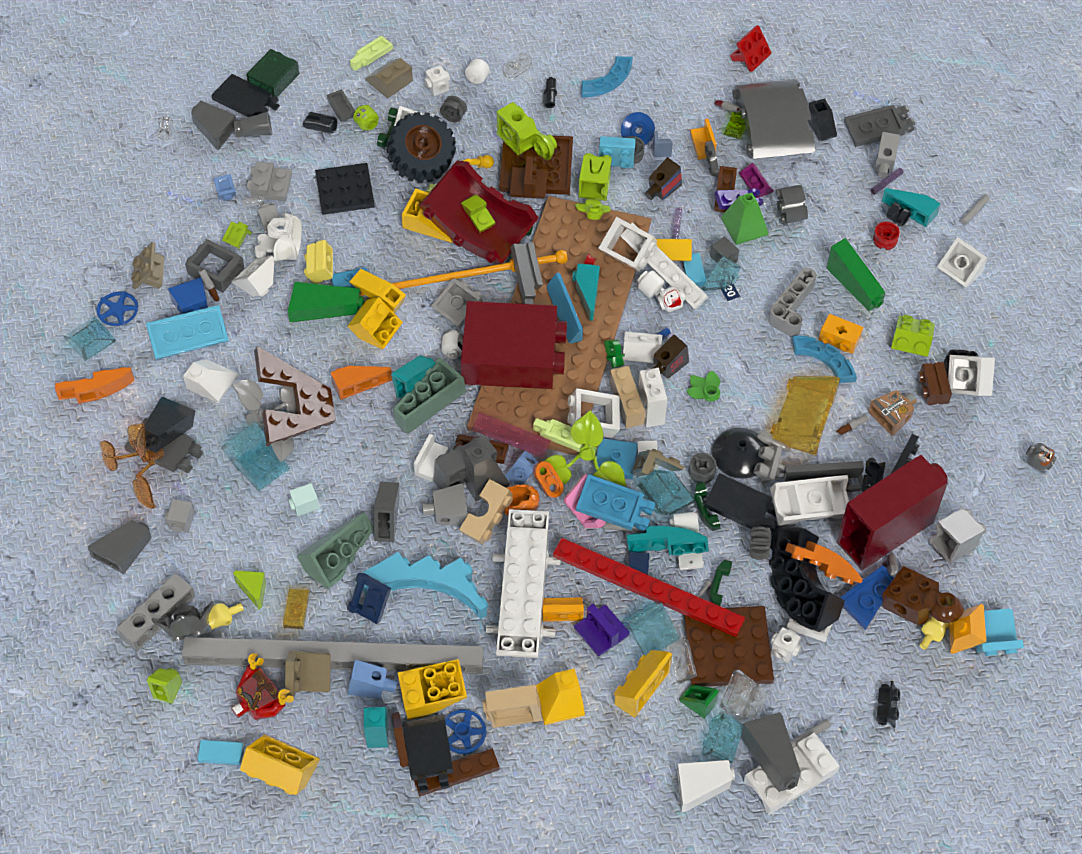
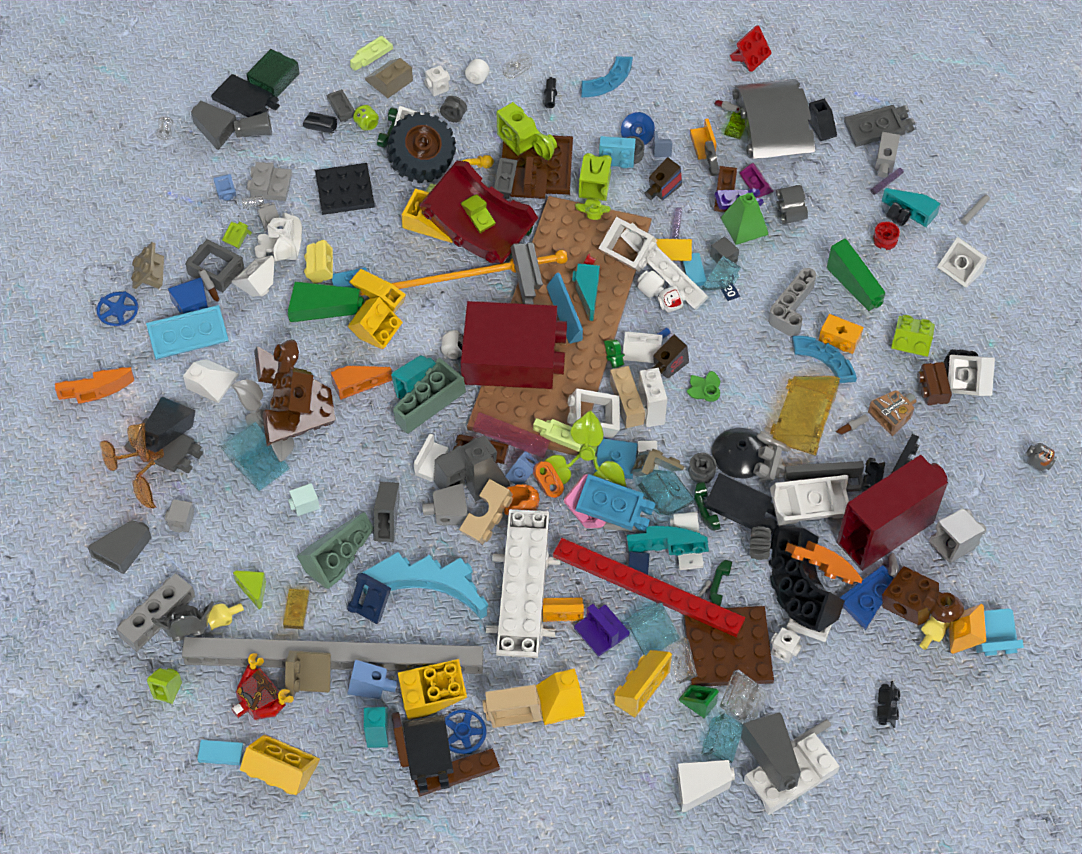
(89, 338): clear light blue slope -> none
(291, 385): none -> reddish brown brick
(454, 300): light grey plate -> none
(505, 176): none -> dark grey hinge

